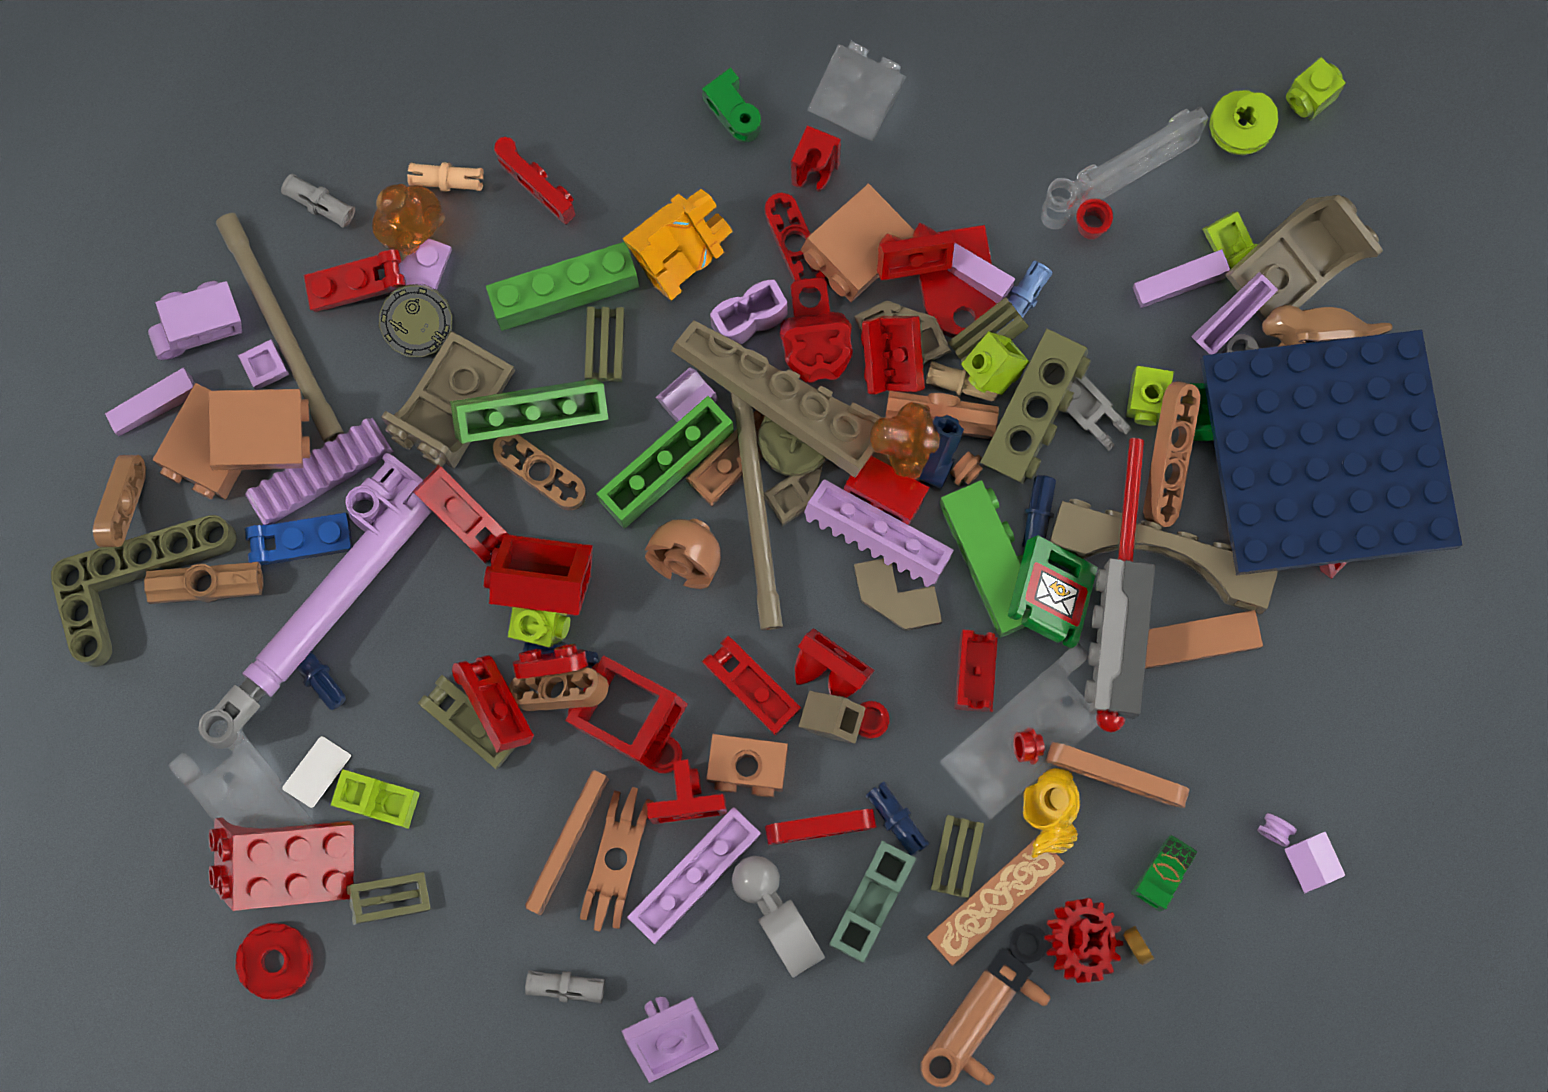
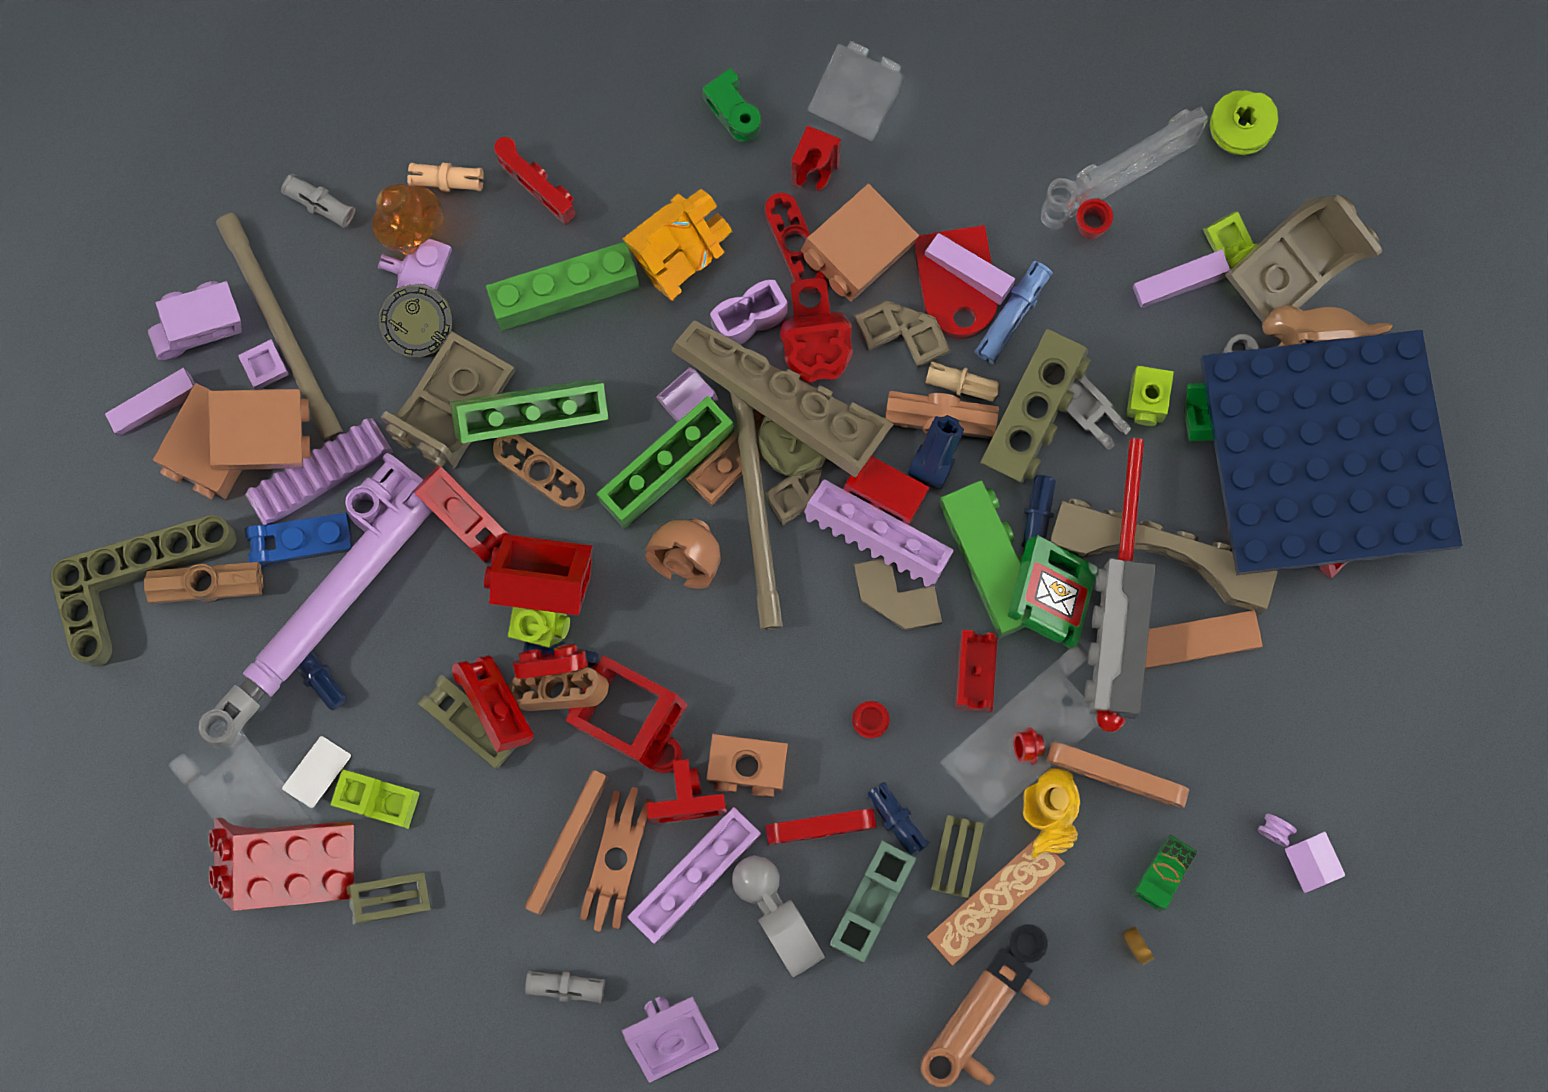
(119, 501): medium nougat beam -> none
(296, 966): red tile -> none
(354, 281): red plate -> none
(604, 313): olive tile -> none
(752, 686): red plate -> none
(820, 653): red tile -> none
(832, 717): dark tan brick -> none
(893, 354): red bracket -> none
(906, 439): clear orange plate -> none
(915, 256): red tile -> none
(967, 469): nougat plate -> none
(990, 321): olive tile -> none
(994, 364): lime brick -> none
(1083, 940): red gear -> none
(1167, 454): nougat beam -> none
(1234, 314): lavender piece -> none
(1315, 89): lime brick -> none

